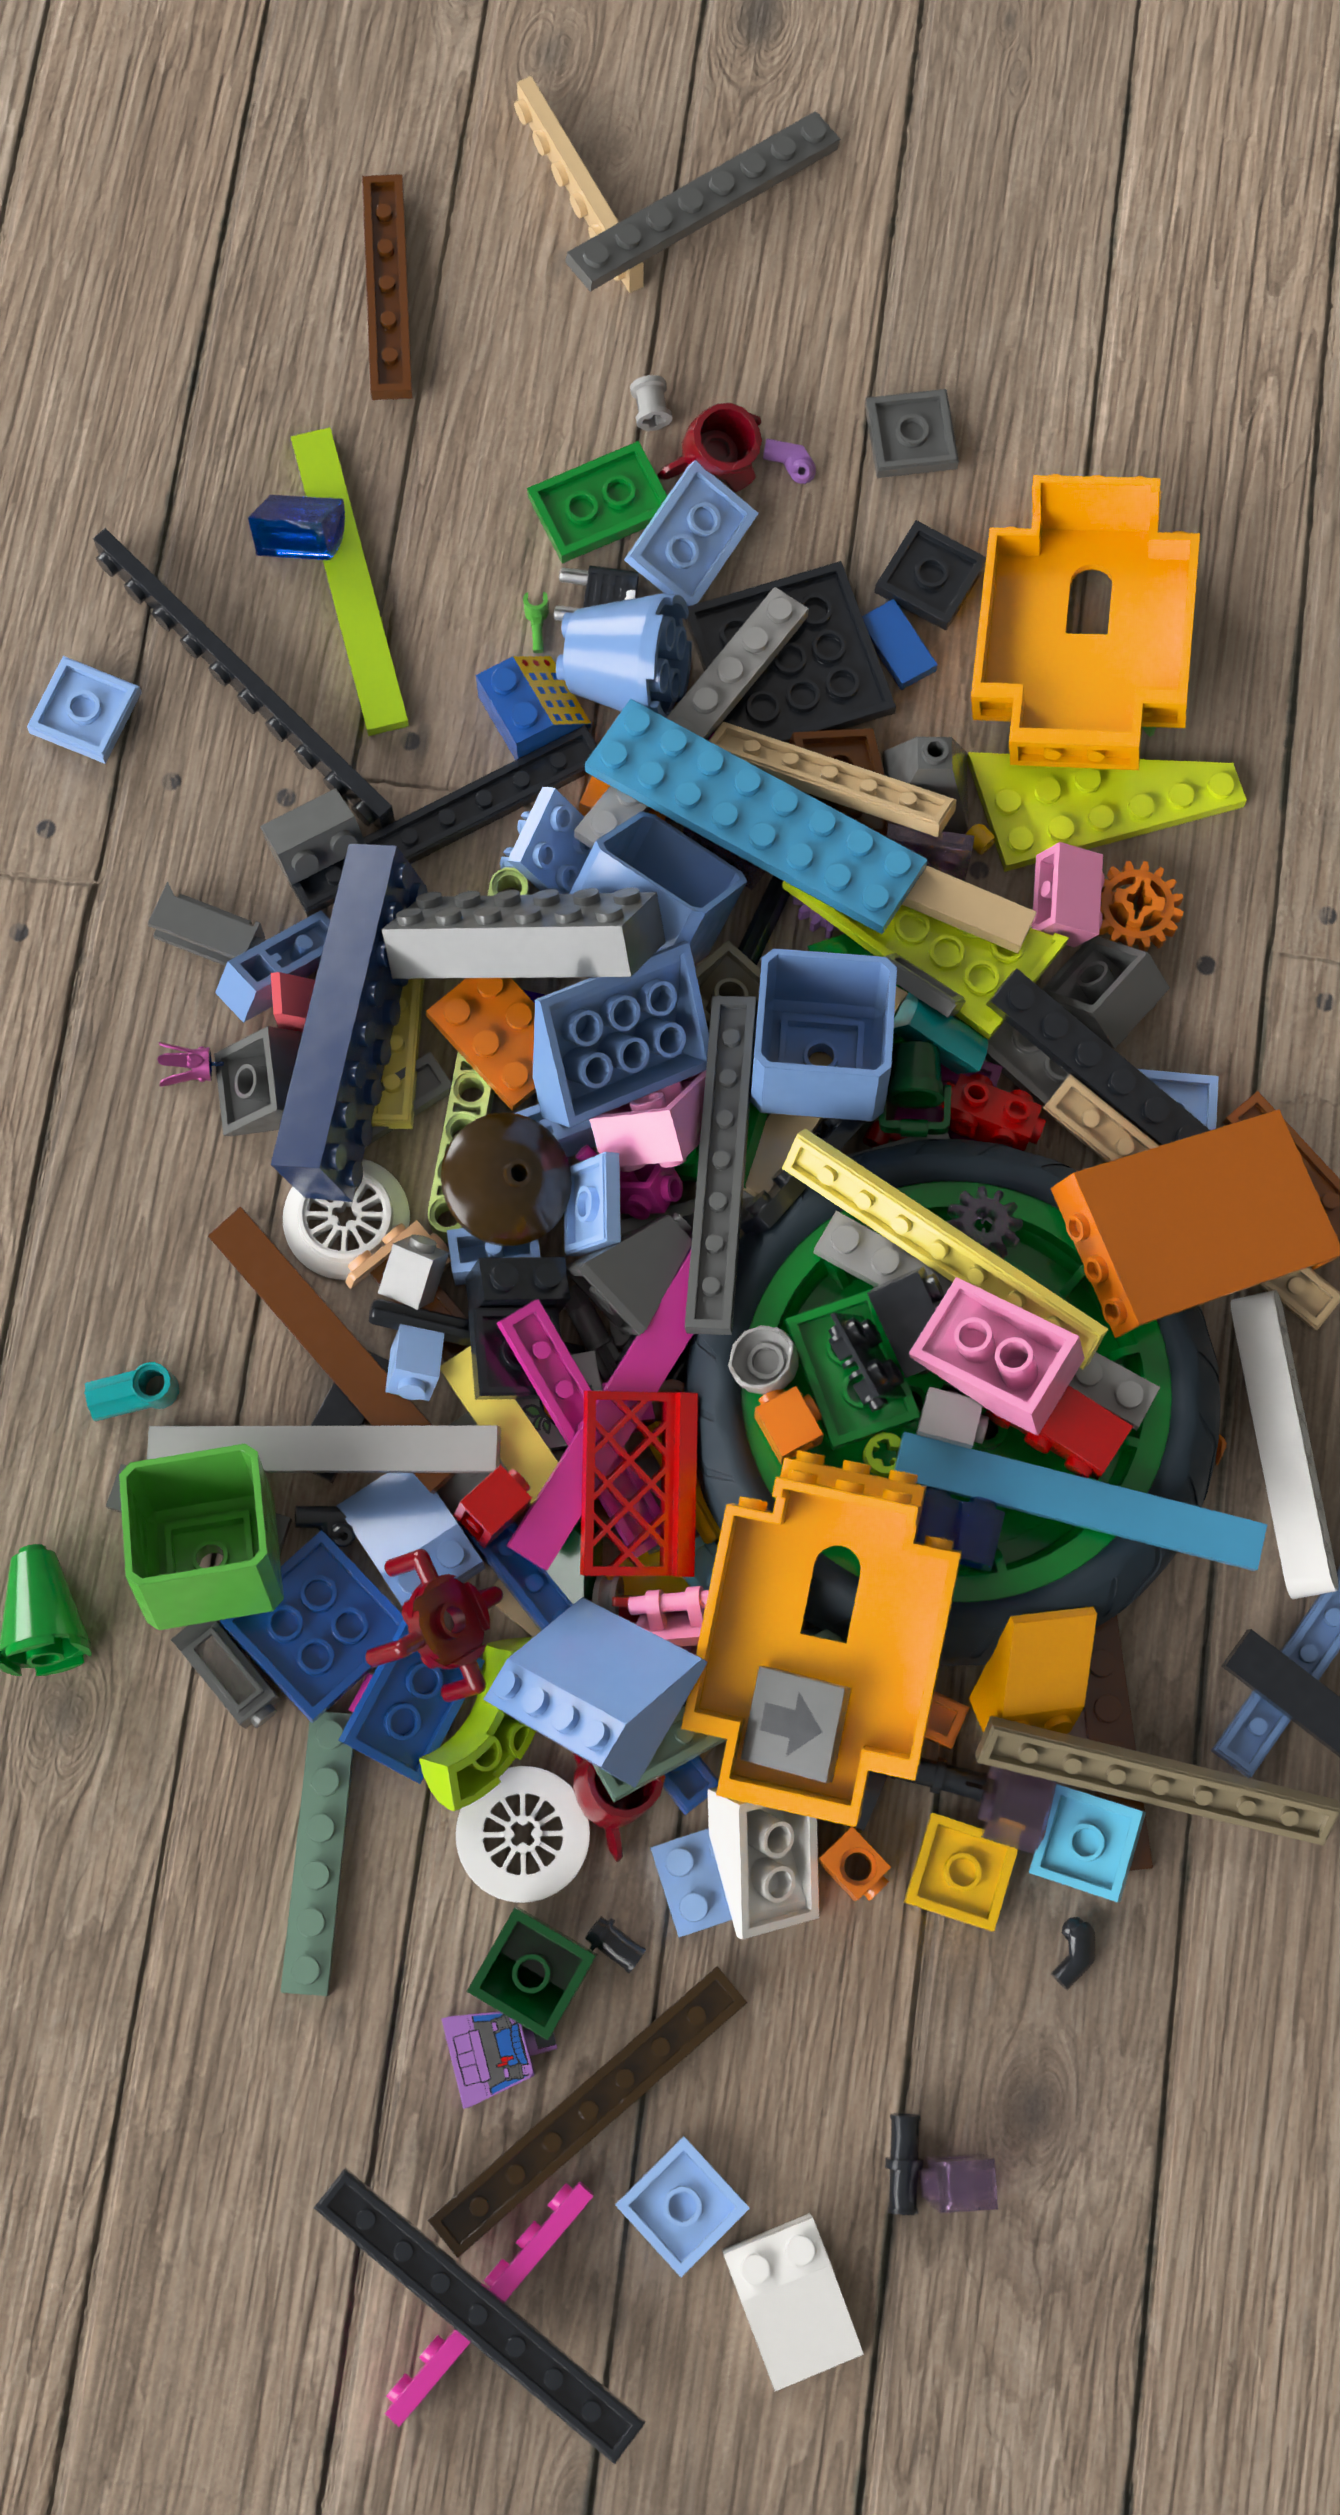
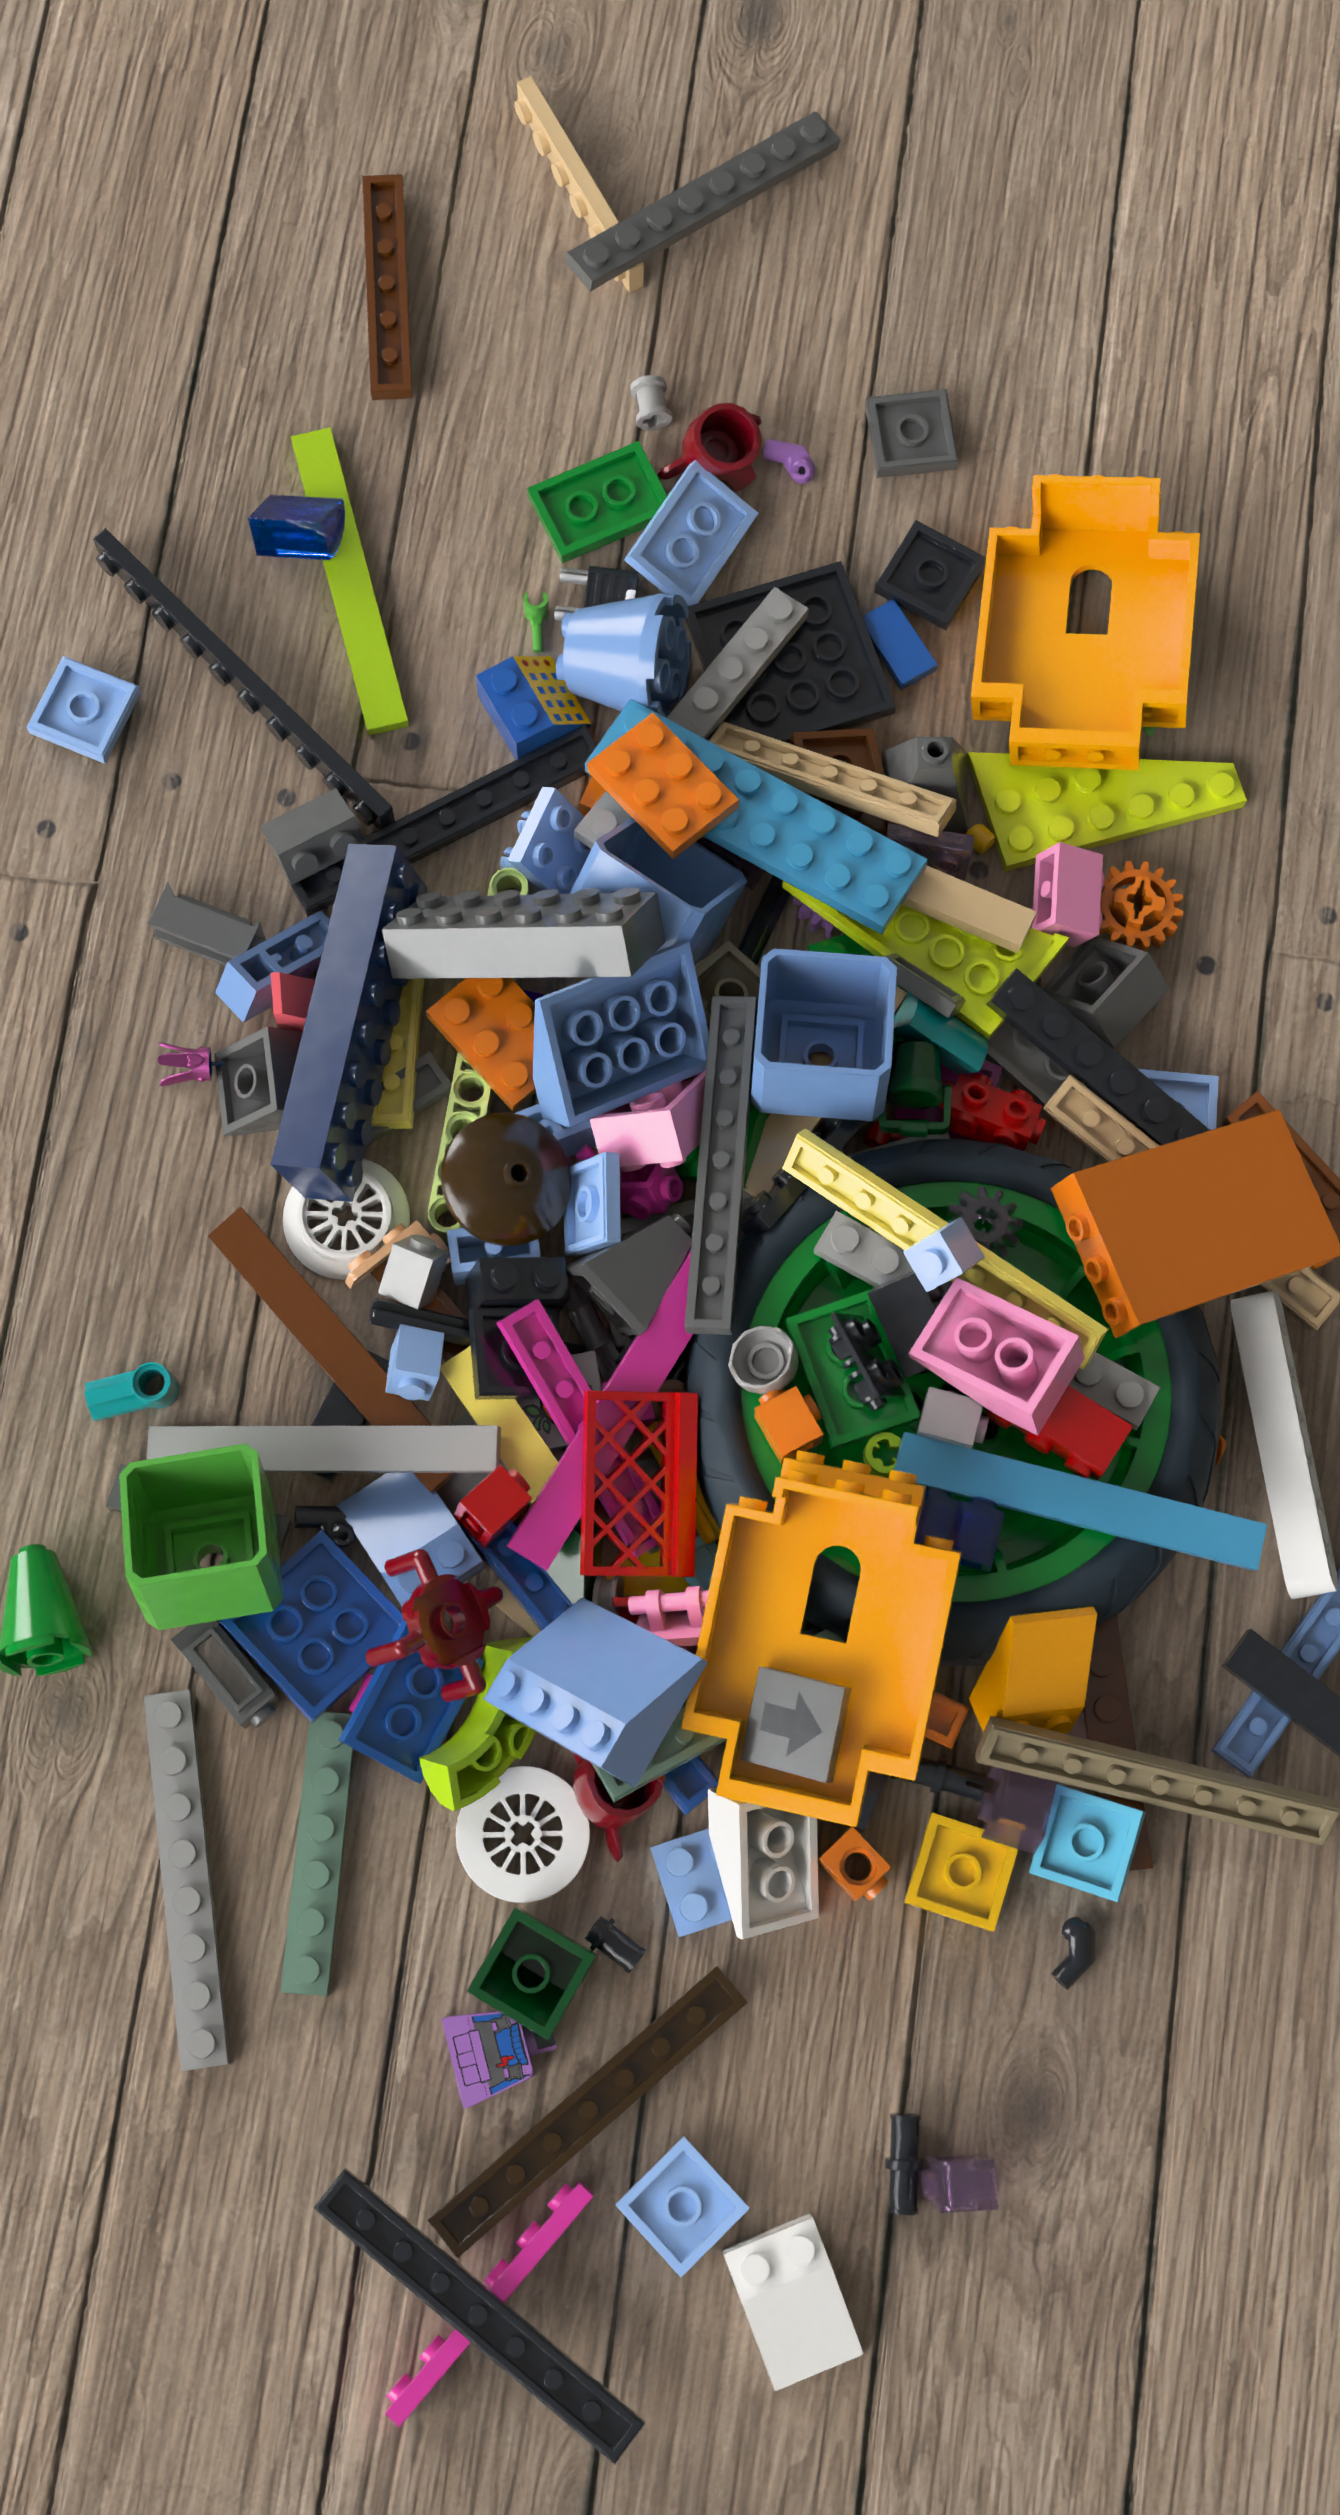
(186, 1881): none -> light grey plate
(663, 785): none -> orange plate
(944, 1254): none -> light blue brick

